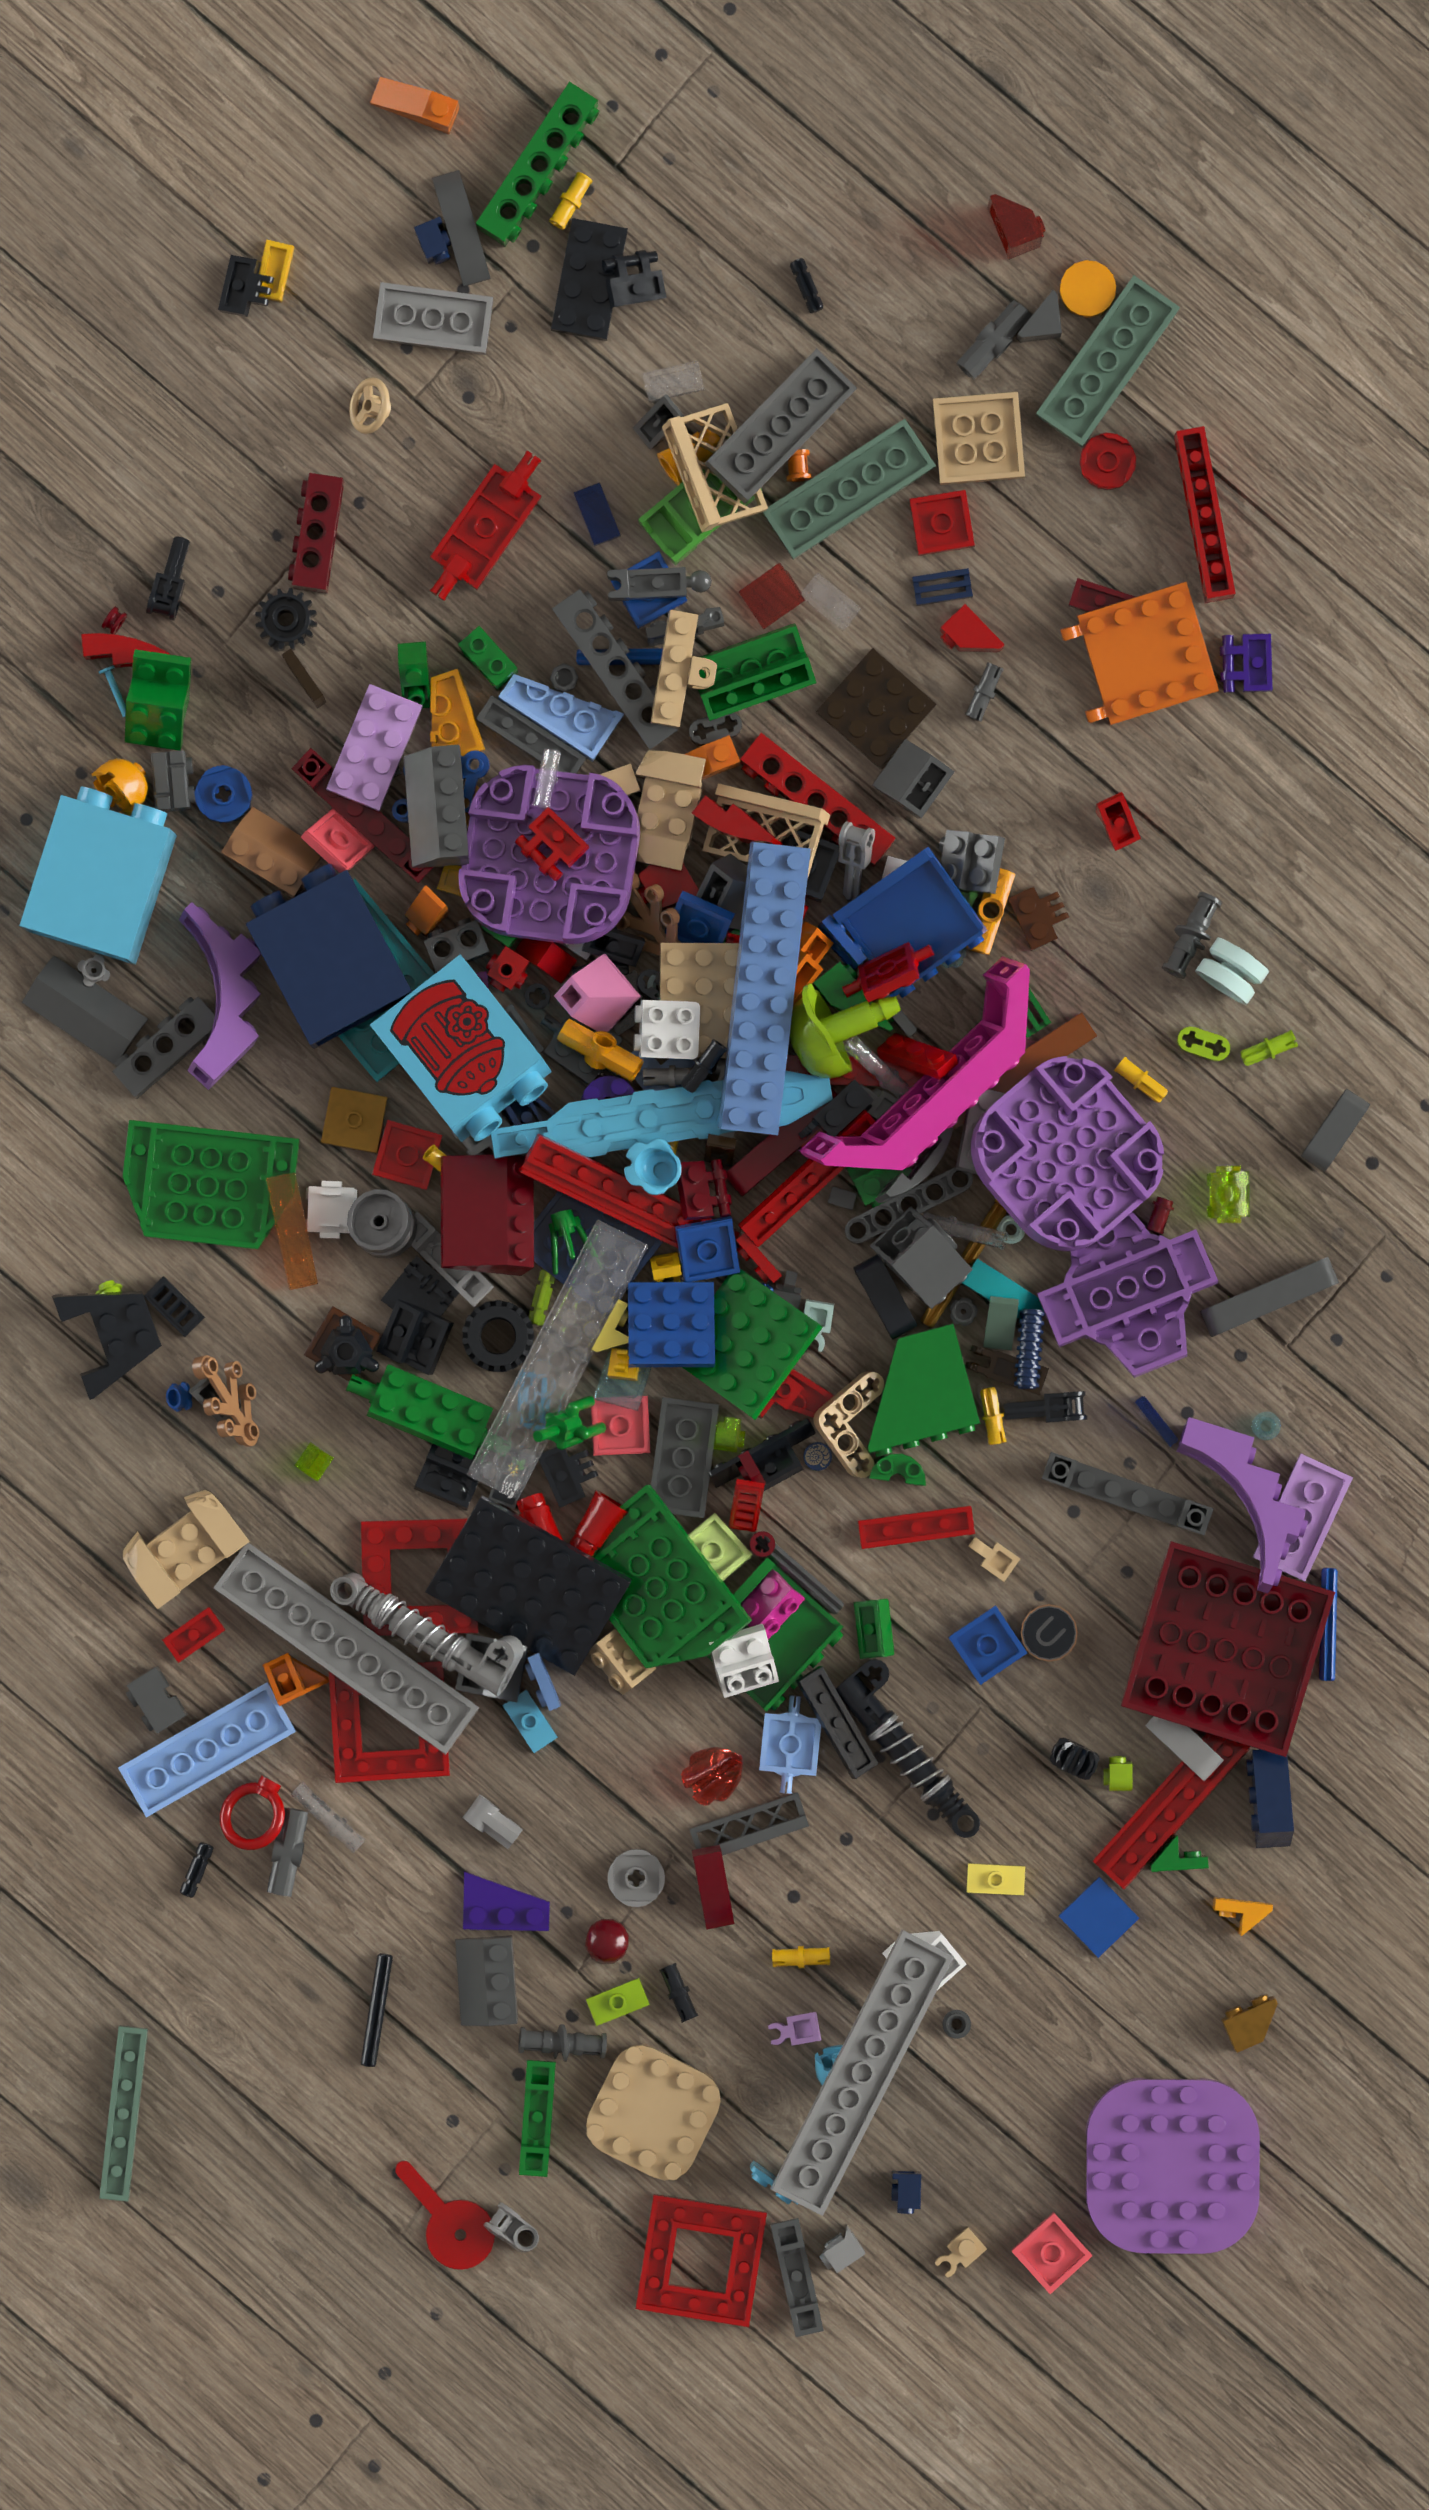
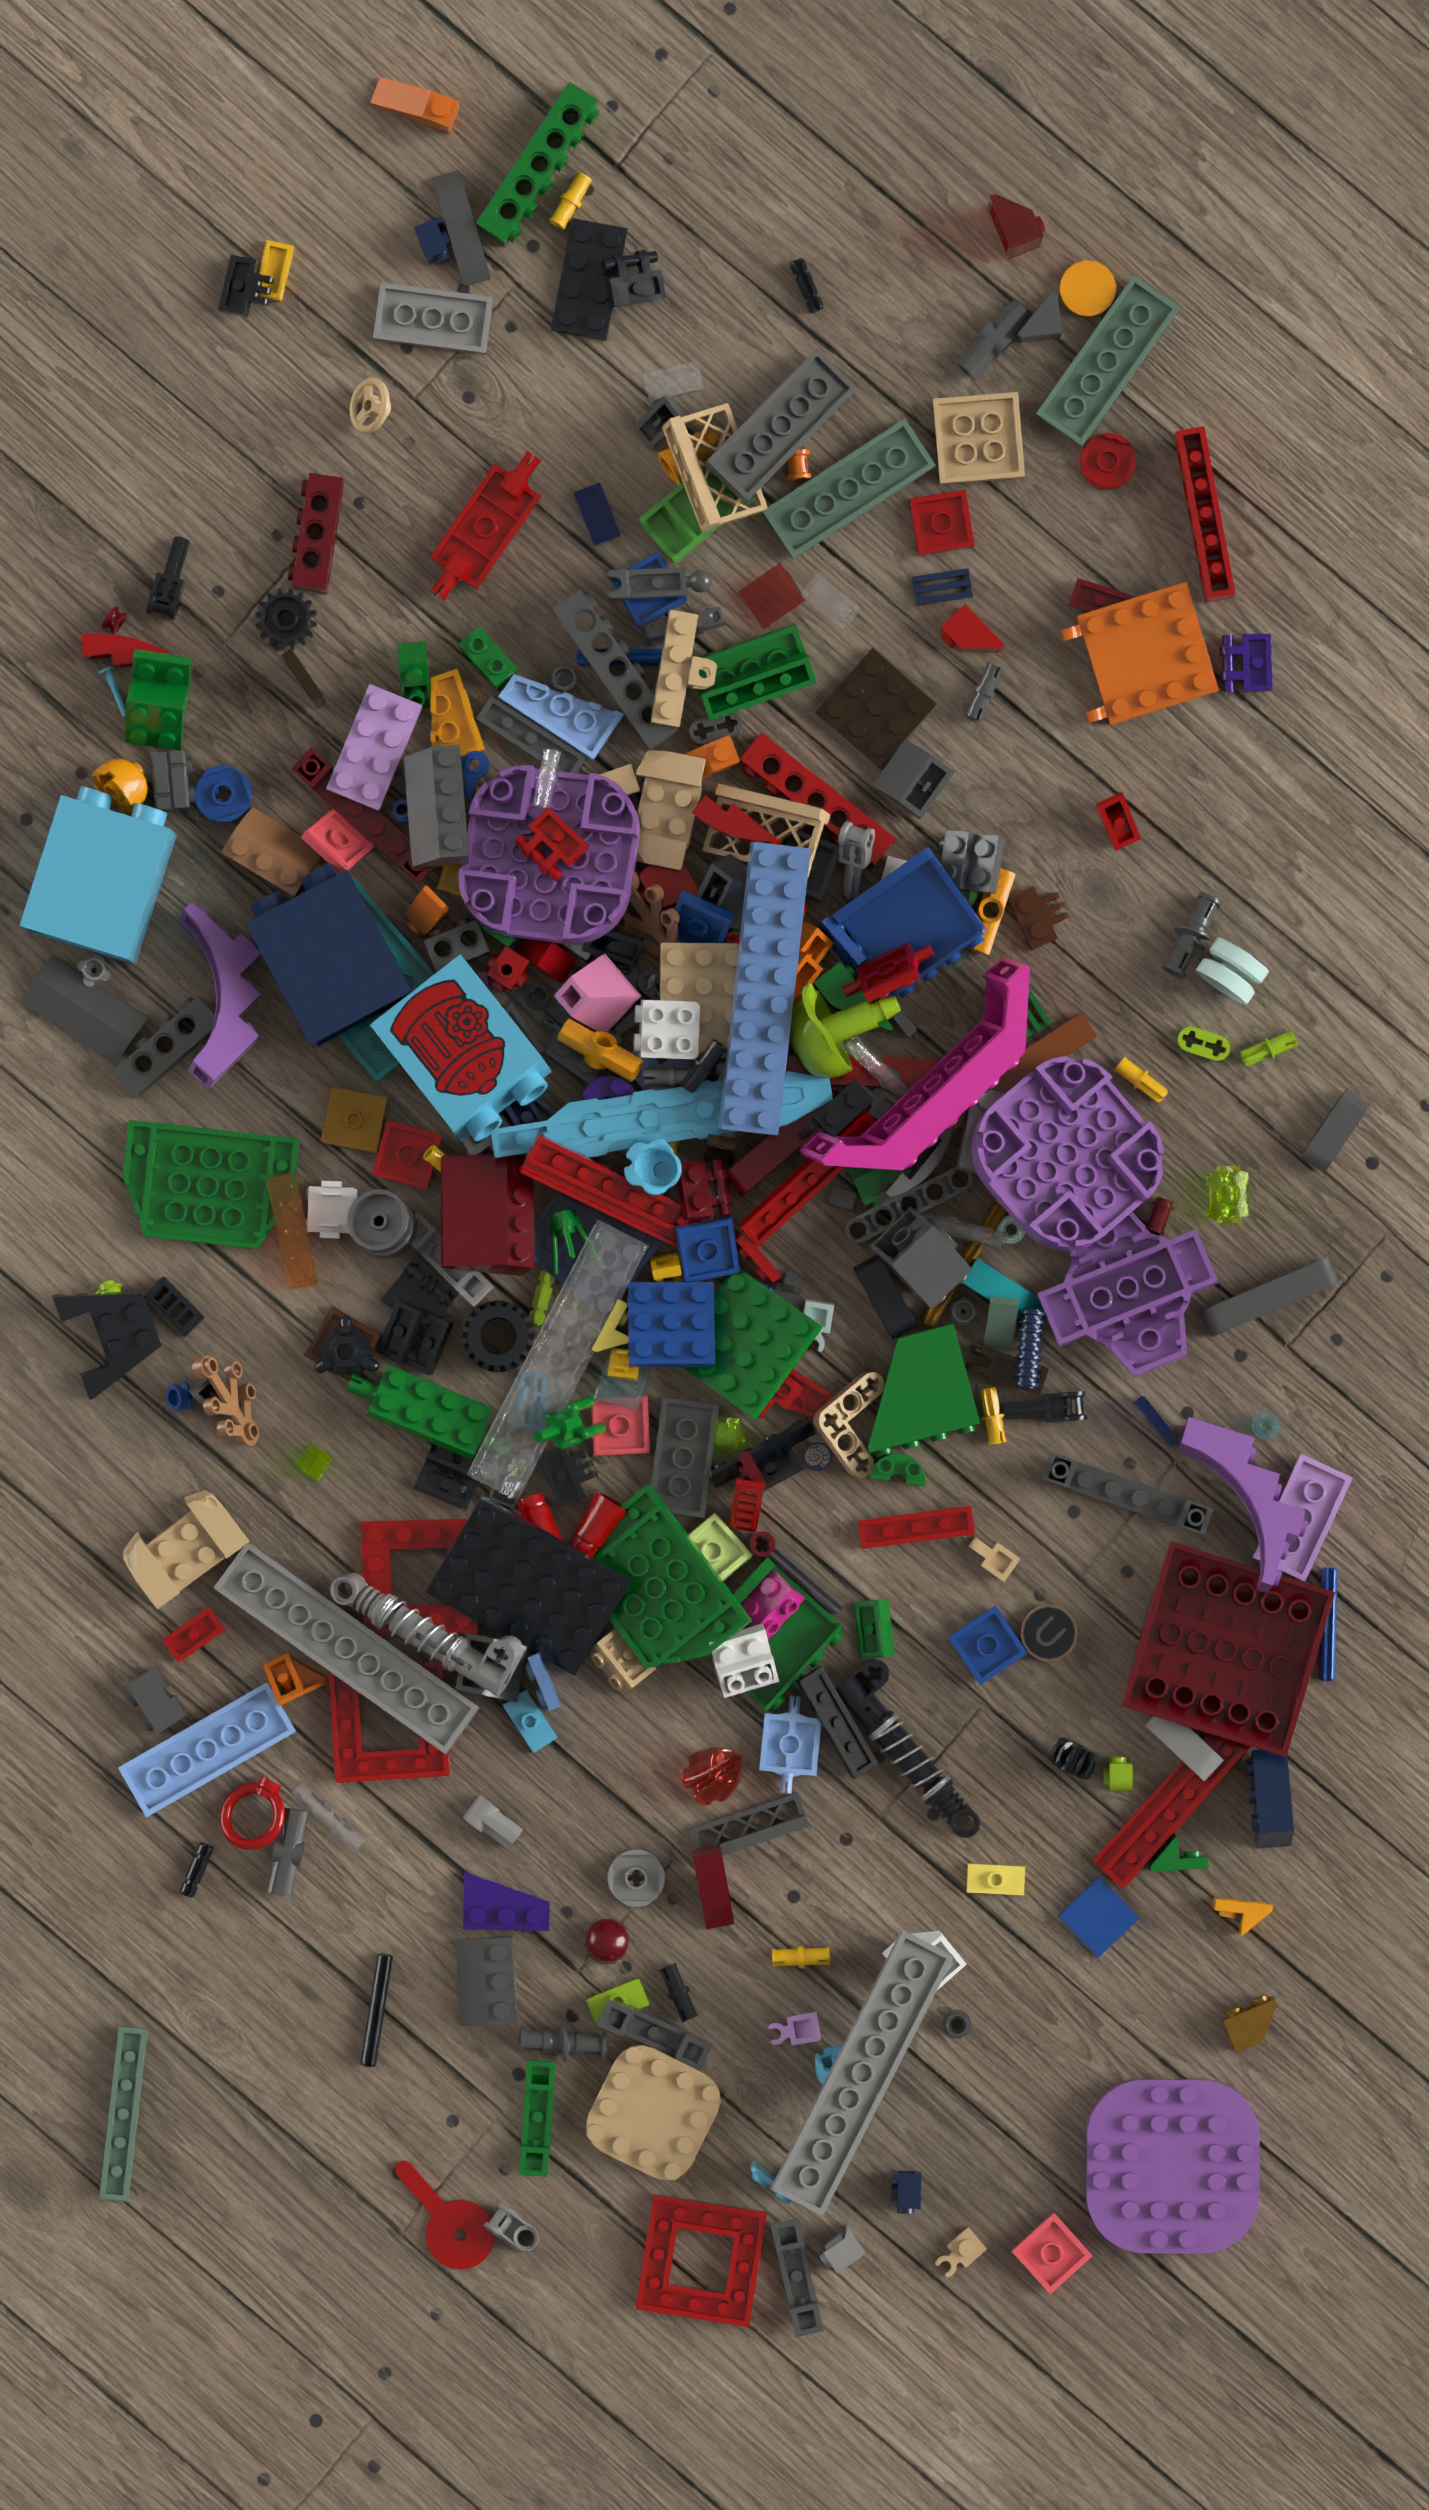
(654, 2032): none -> dark grey slope
(917, 1056): red plate -> none

